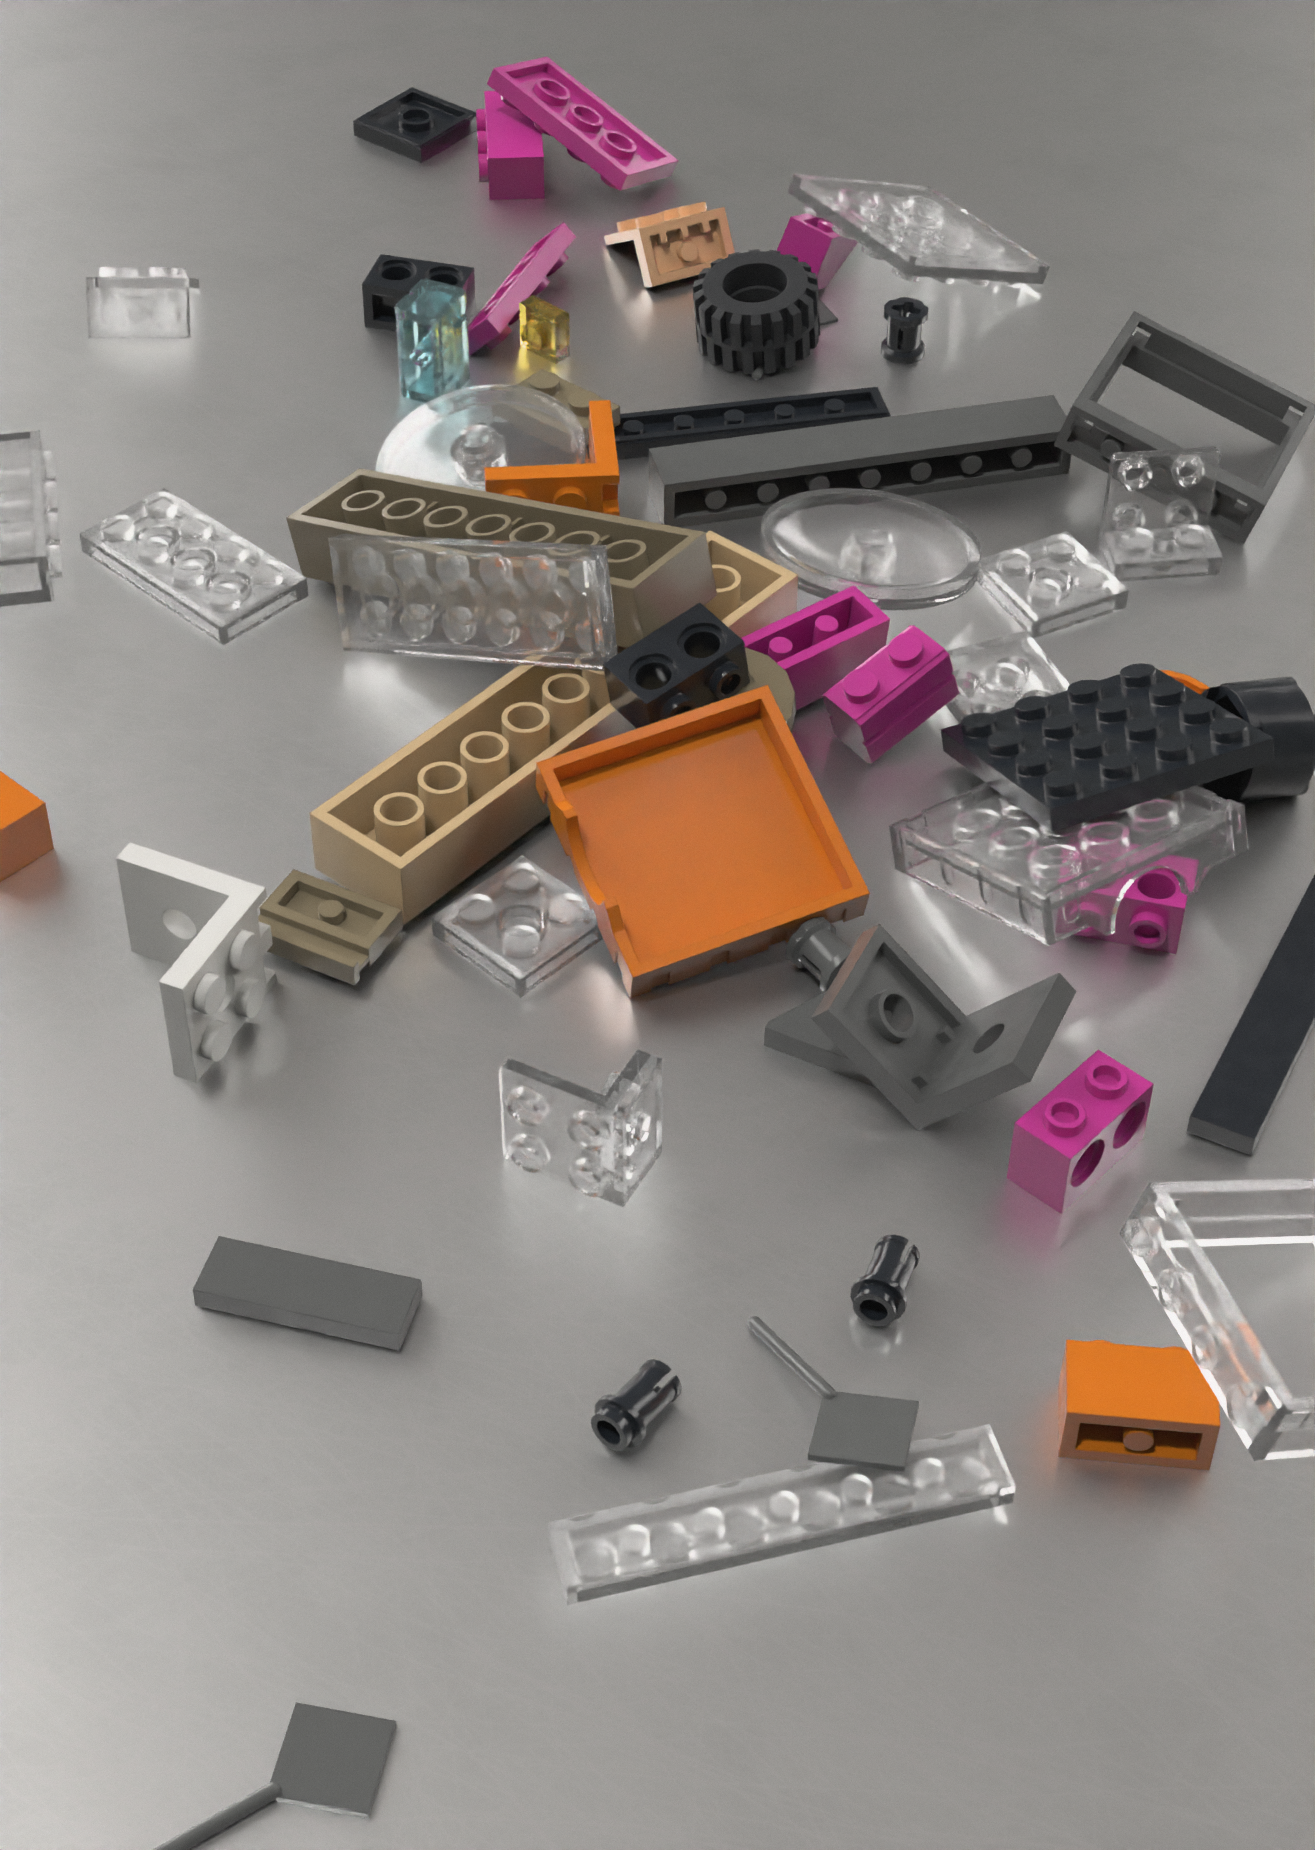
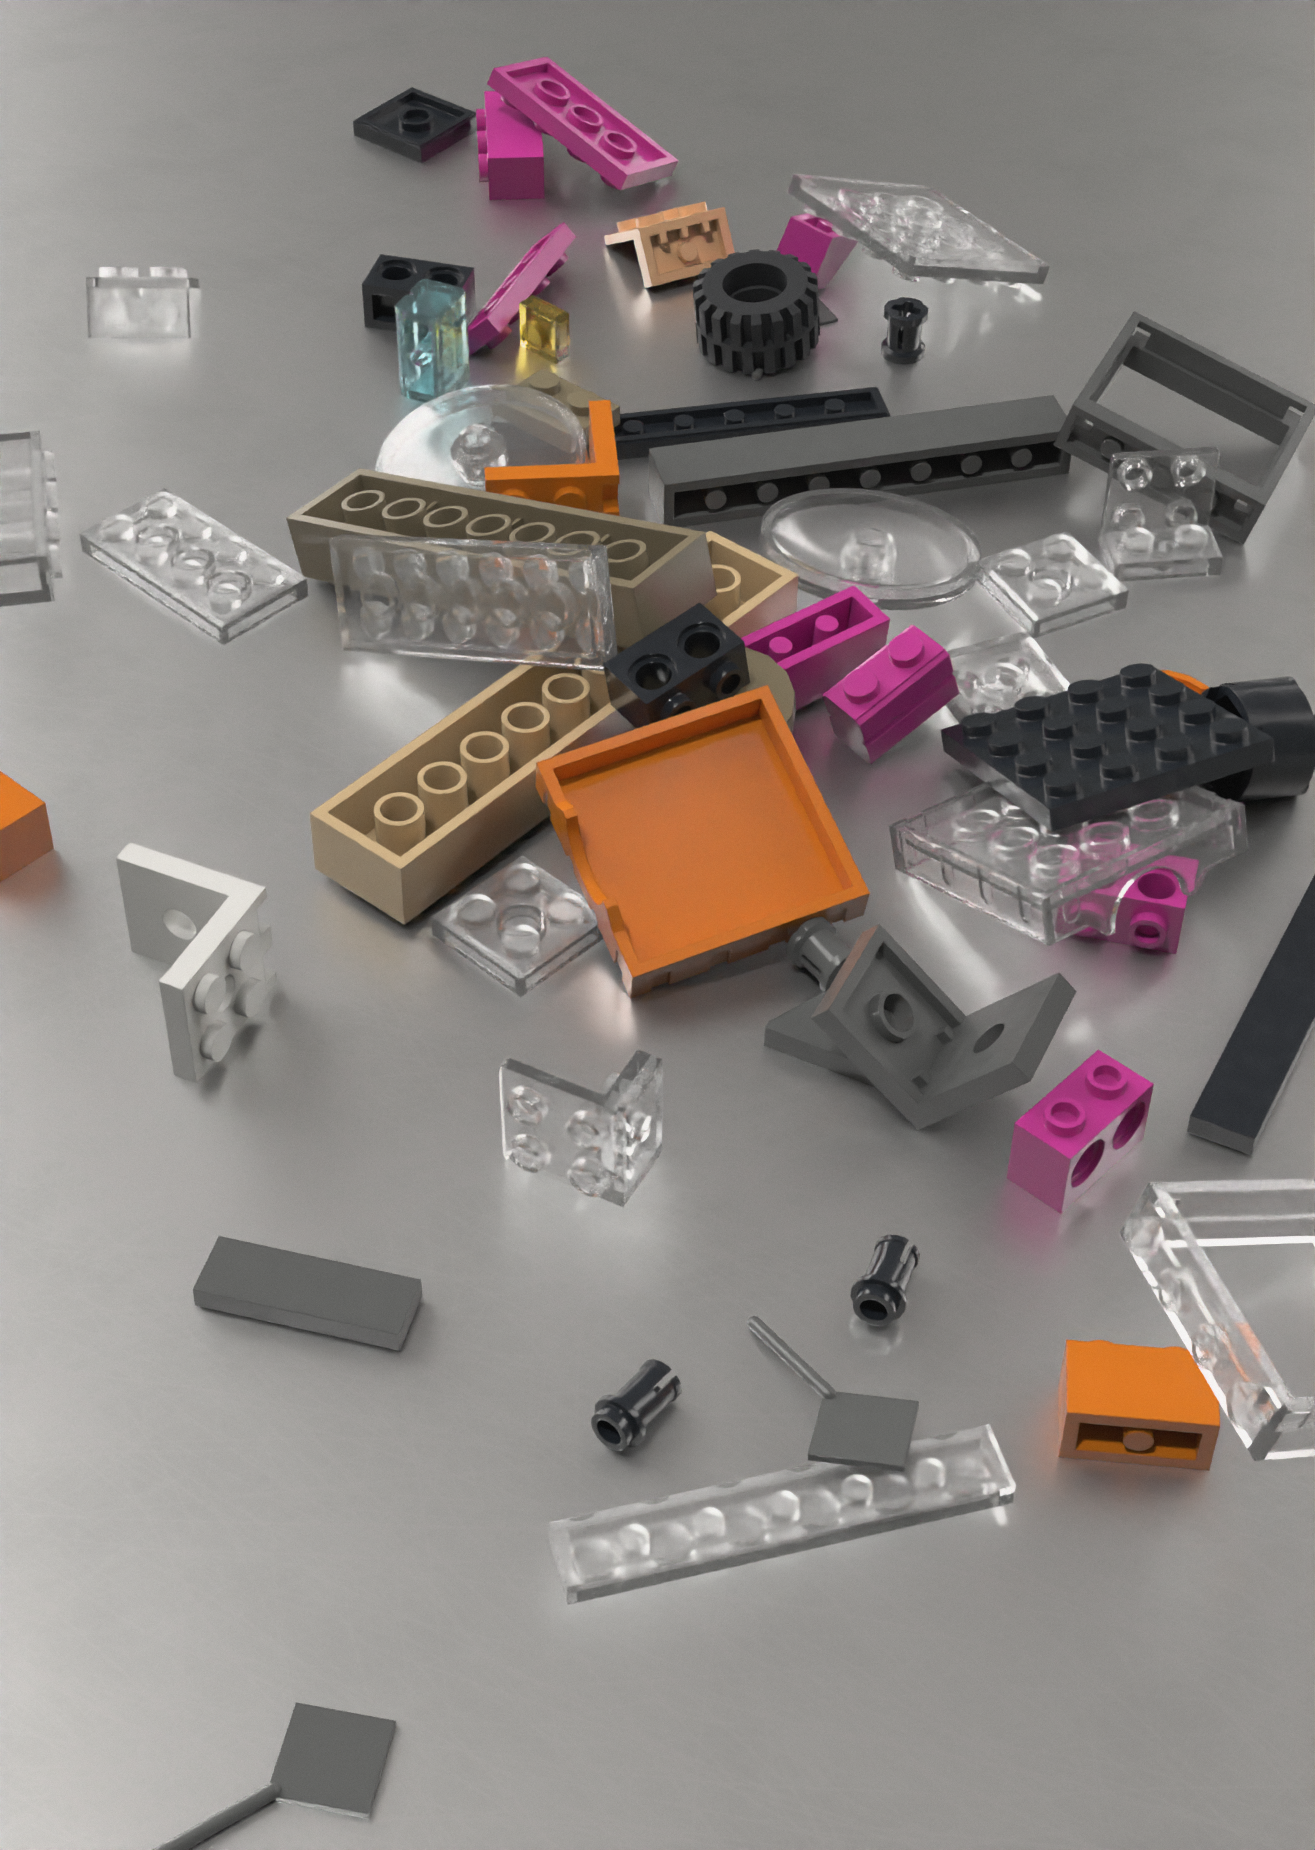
(328, 926): dark tan plate -> none

